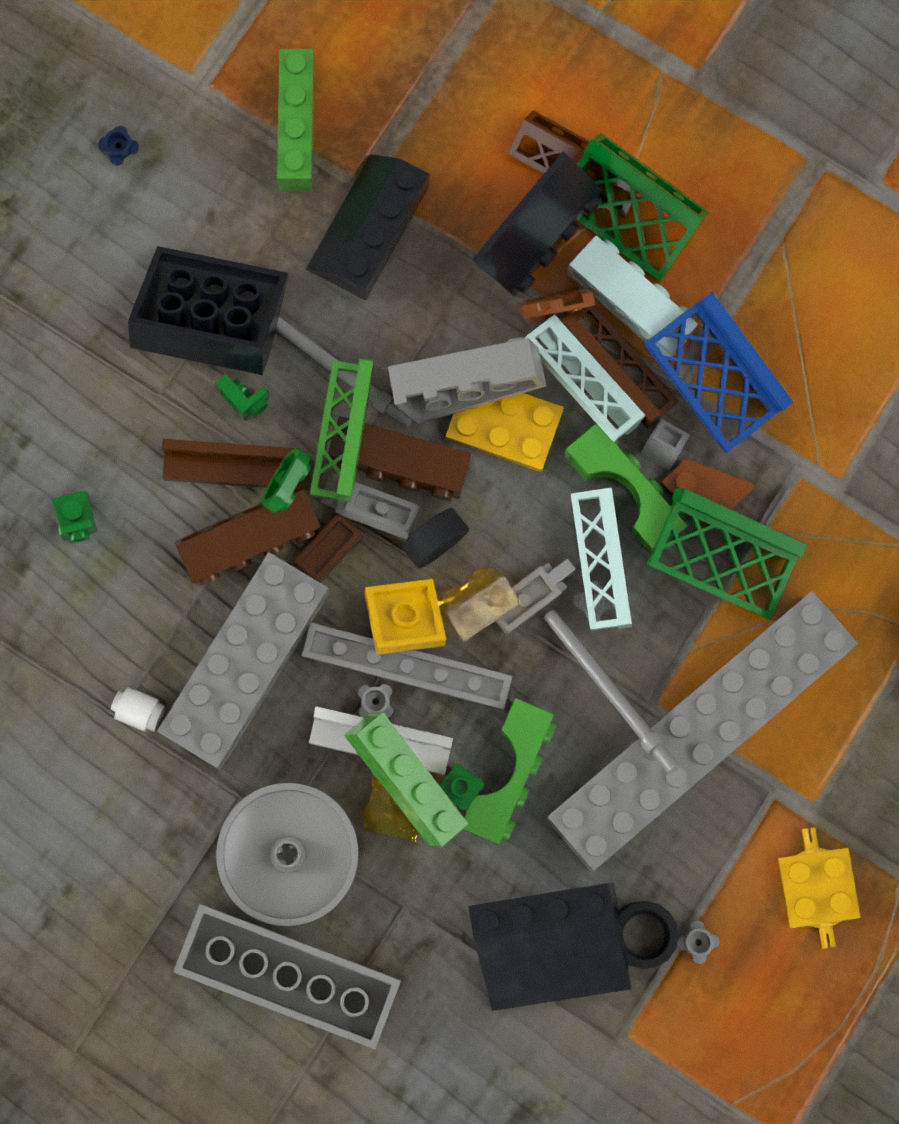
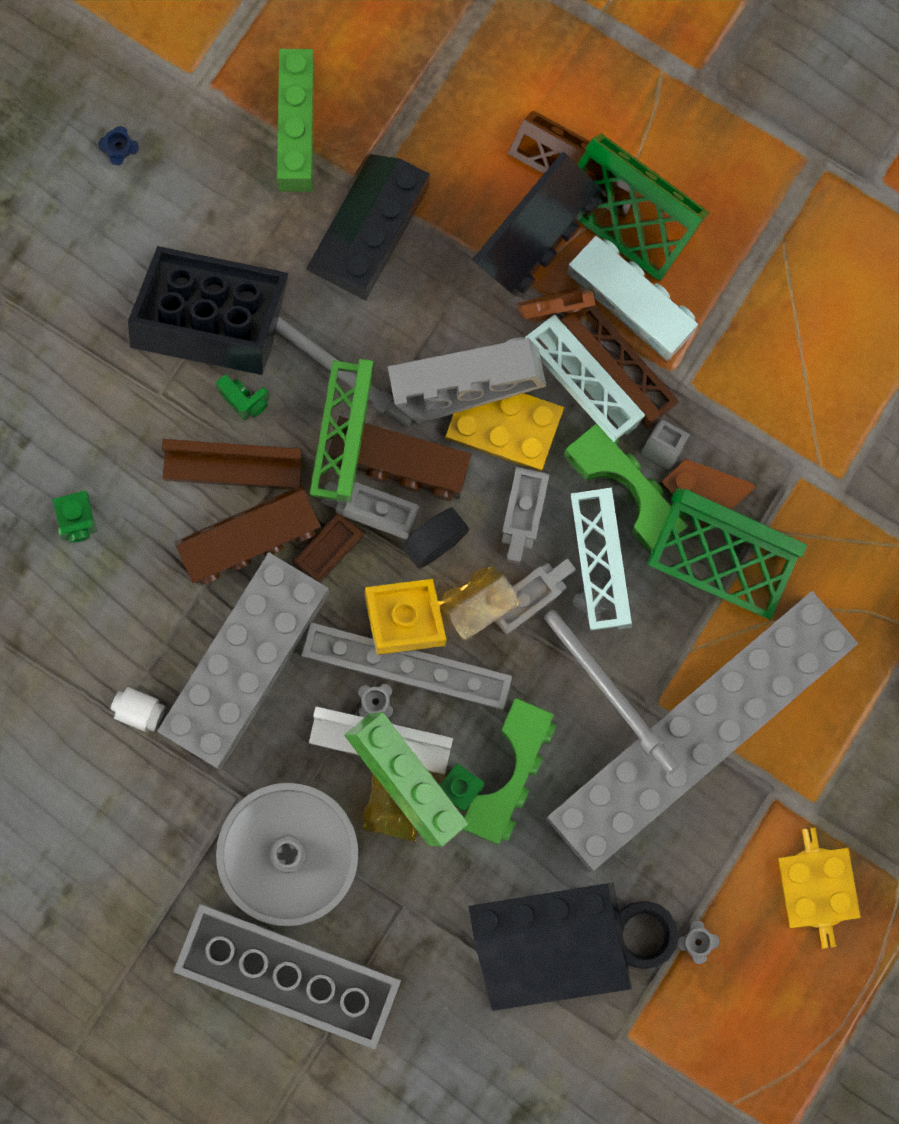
(289, 473): green plate -> none
(523, 512): none -> light grey hinge
(739, 352): blue fence -> none

